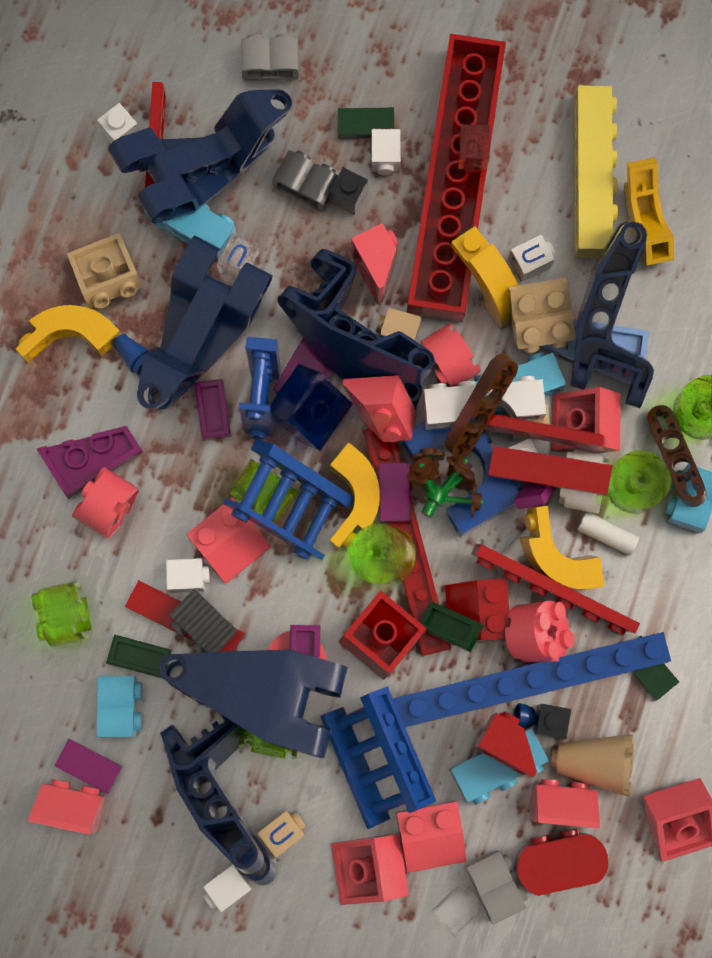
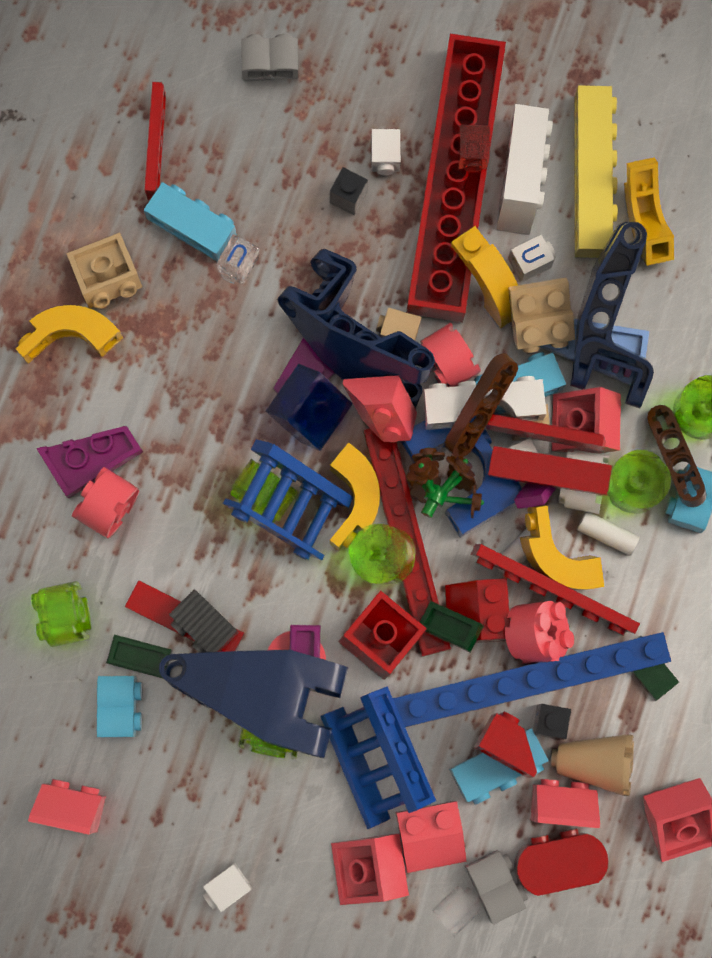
(88, 766): magenta tile -> none
(117, 123): white brick -> none
(131, 352): blue cone -> none
(187, 575): white brick -> none
(196, 765): dark blue piece -> none
(197, 169): dark blue piece -> none
(200, 323): dark blue piece -> none
(212, 409): magenta tile -> none
(228, 542): coral slope -> none
(264, 367): blue fence -> none
(282, 832): tan brick -> none
(304, 179): dark grey brick -> none
(361, 121): dark green tile -> none
(375, 258): coral slope -> none
(394, 492): magenta tile -> none
(524, 169): none -> white wedge
(525, 714): blue hinge -> none

